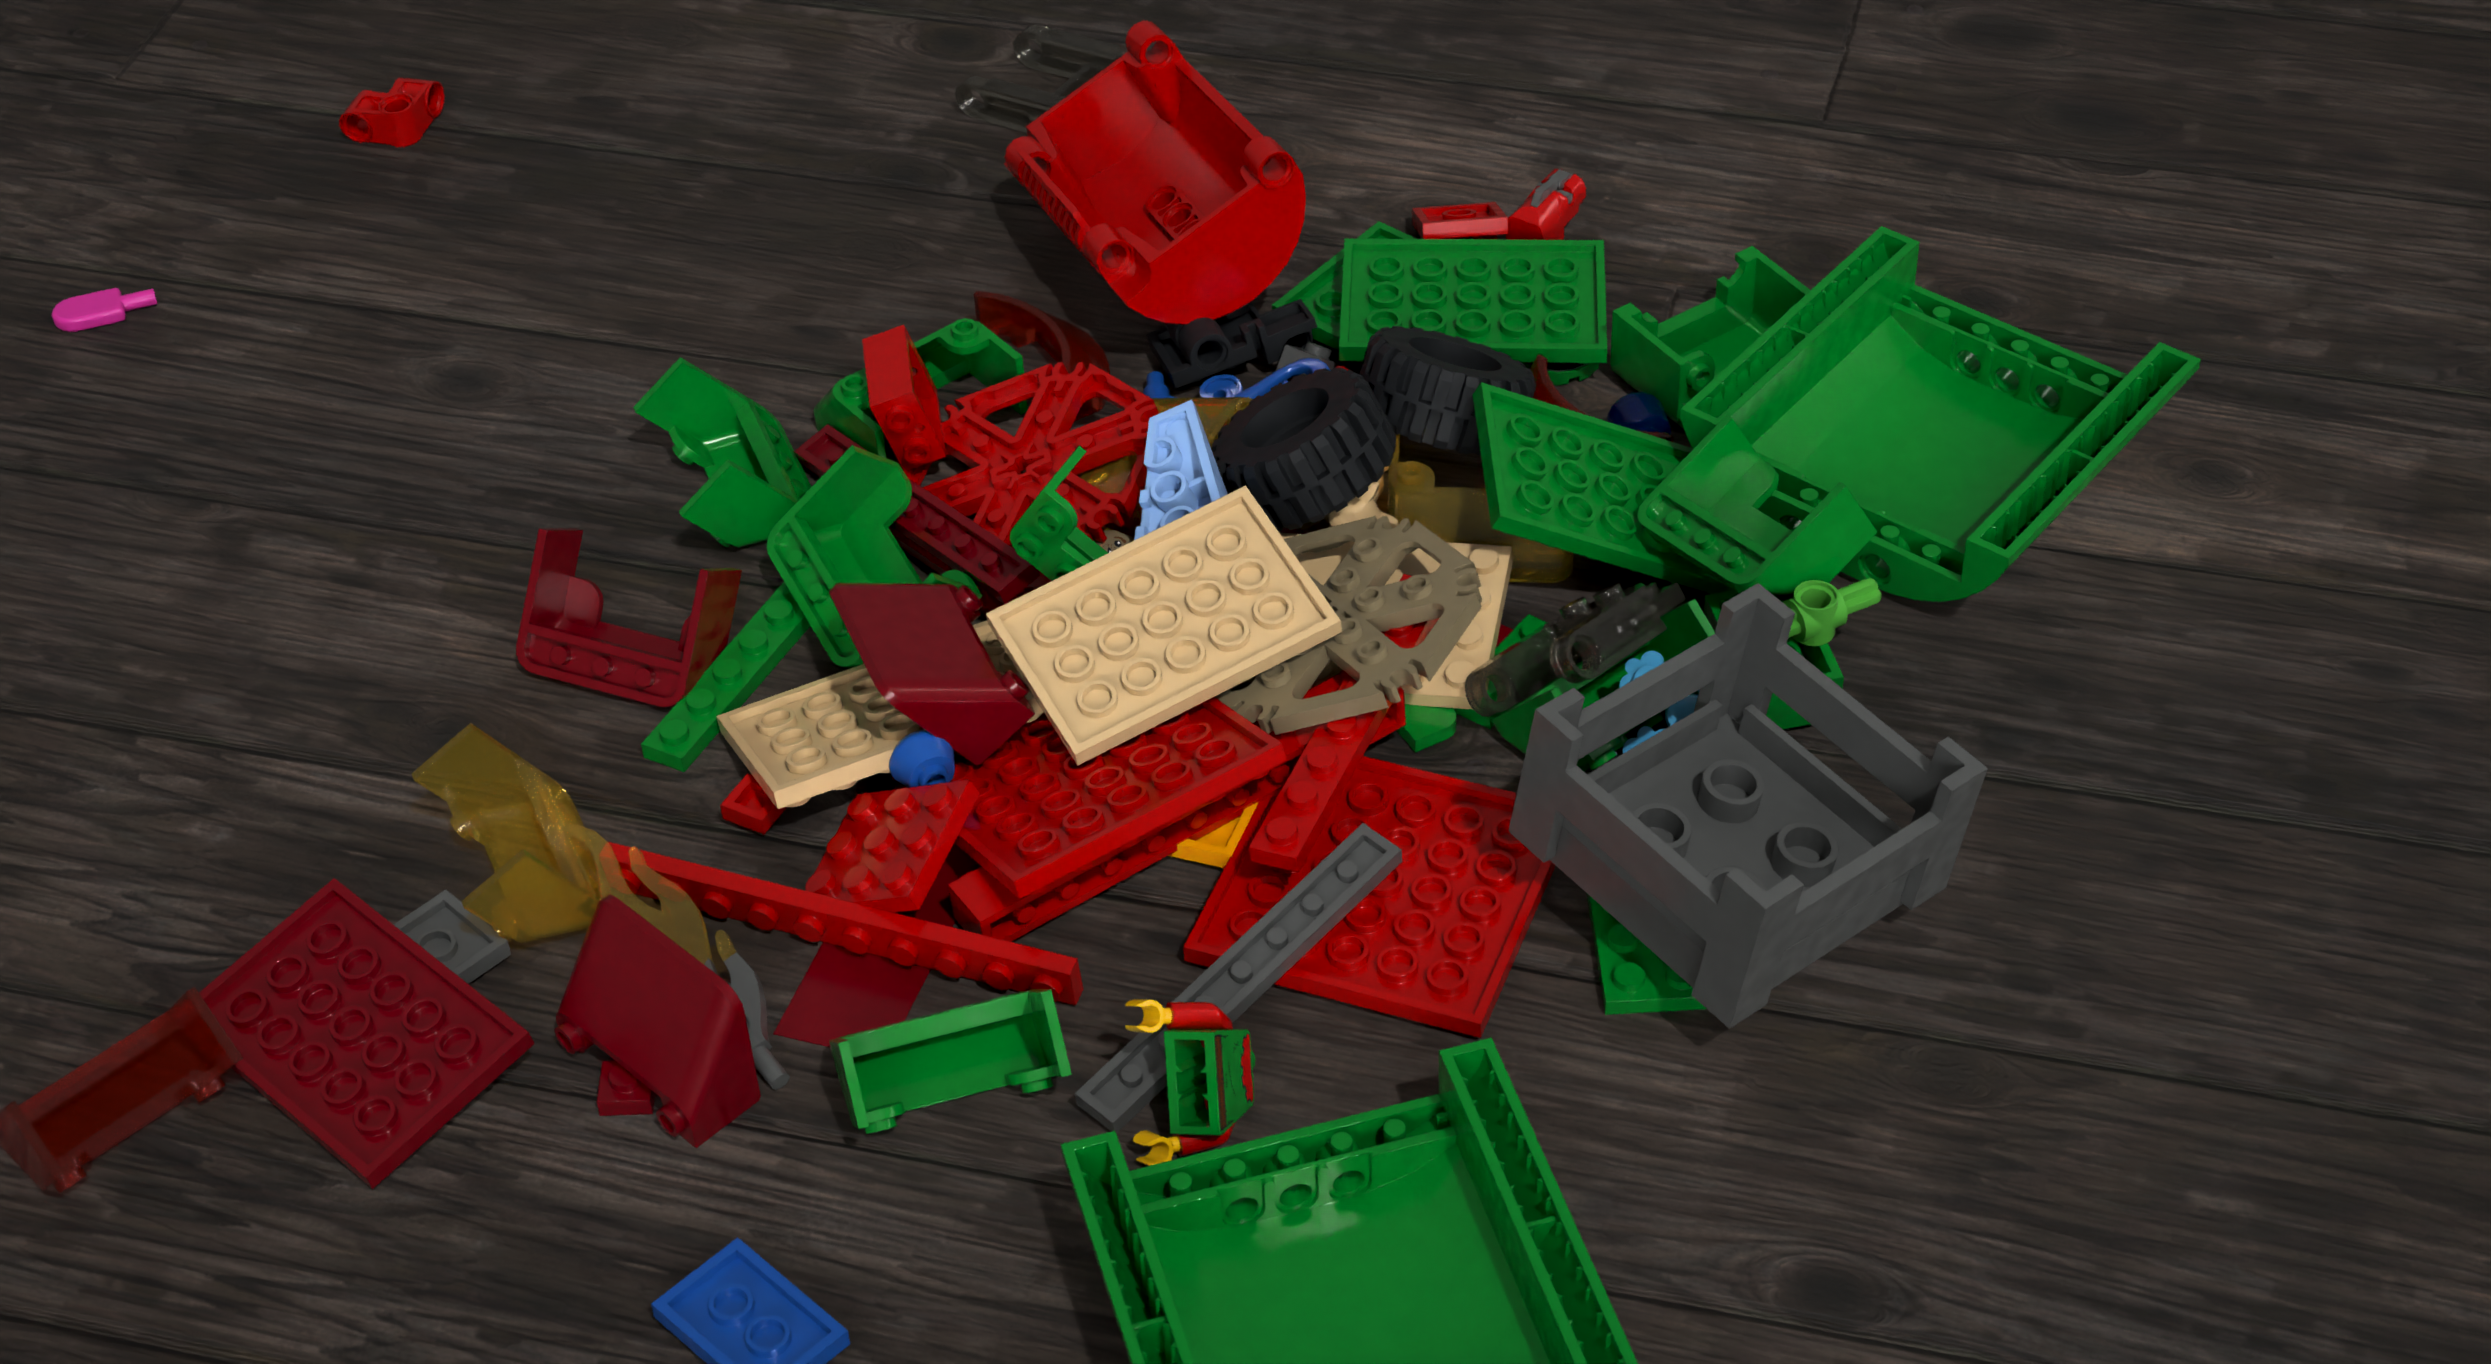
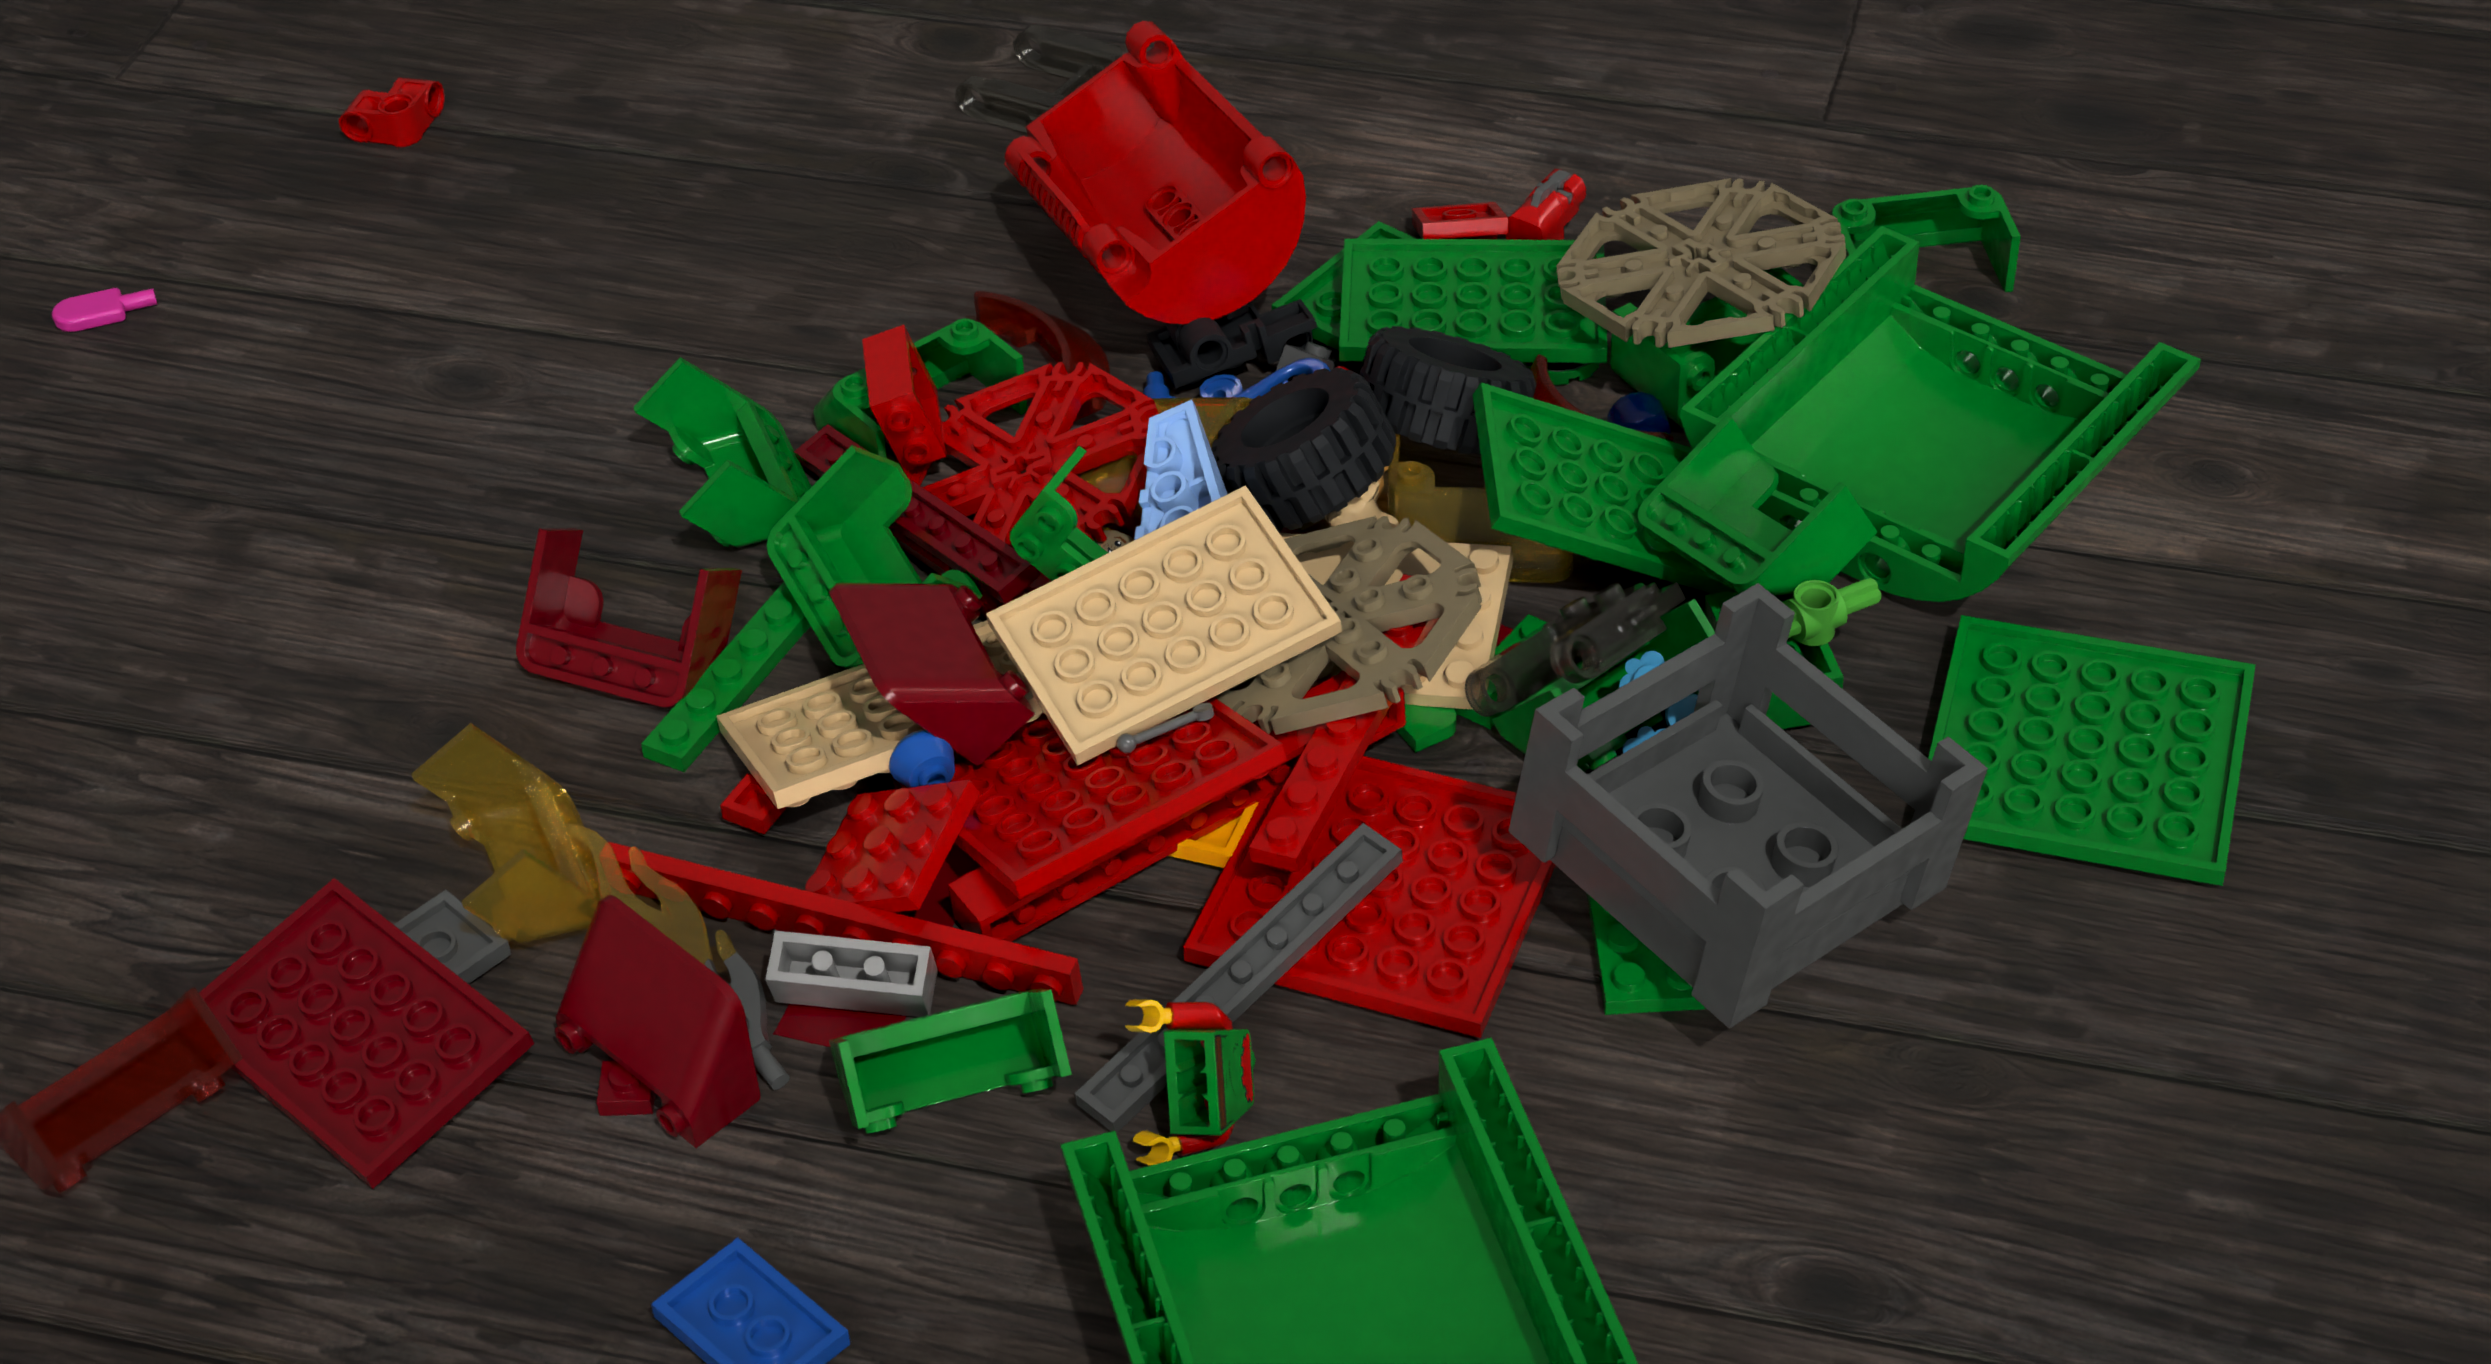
(851, 974): none -> light grey brick
(1127, 743): none -> dark grey hinge
(1712, 258): none -> dark tan plate
(1939, 219): none -> green windscreen
(2099, 746): none -> green plate

